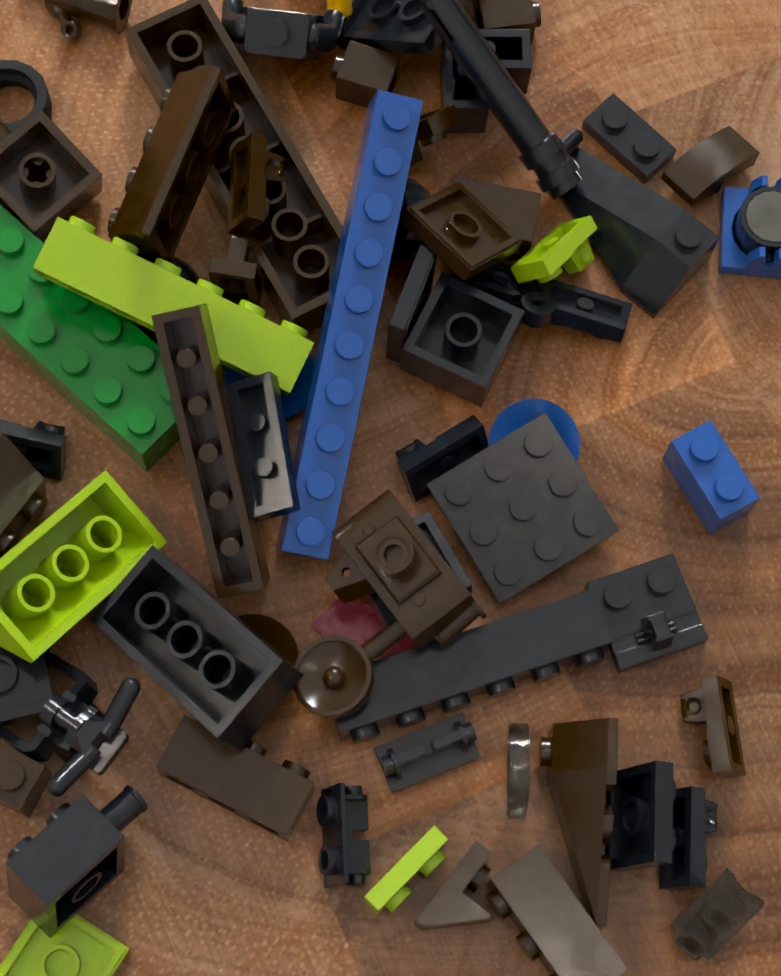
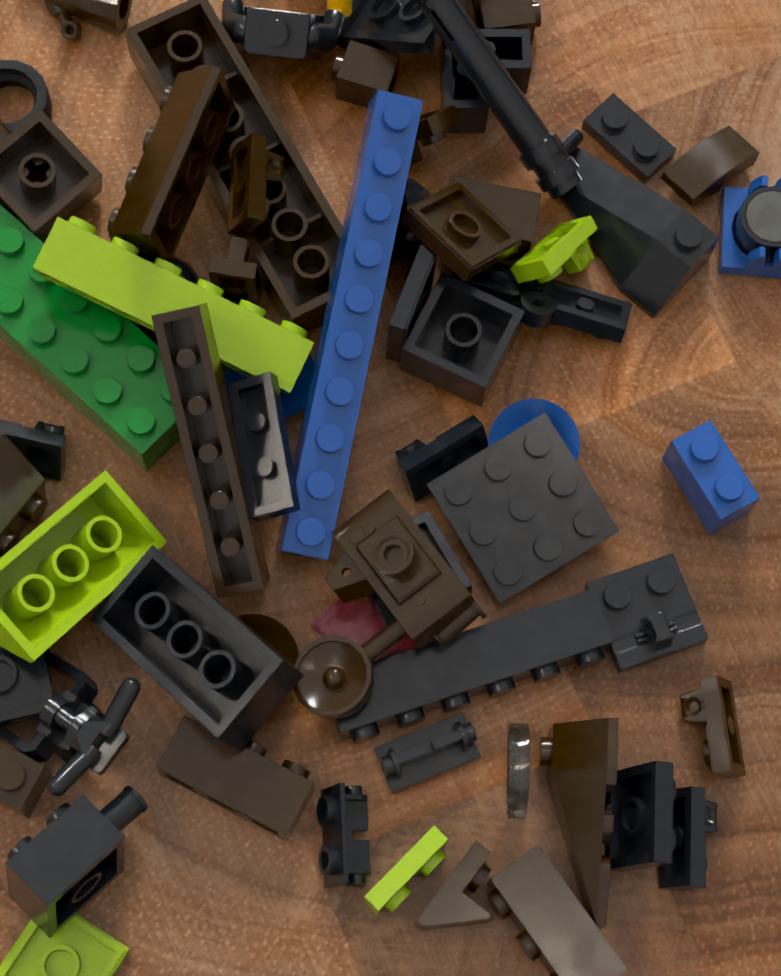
(715, 916): clear smoke hips -> none

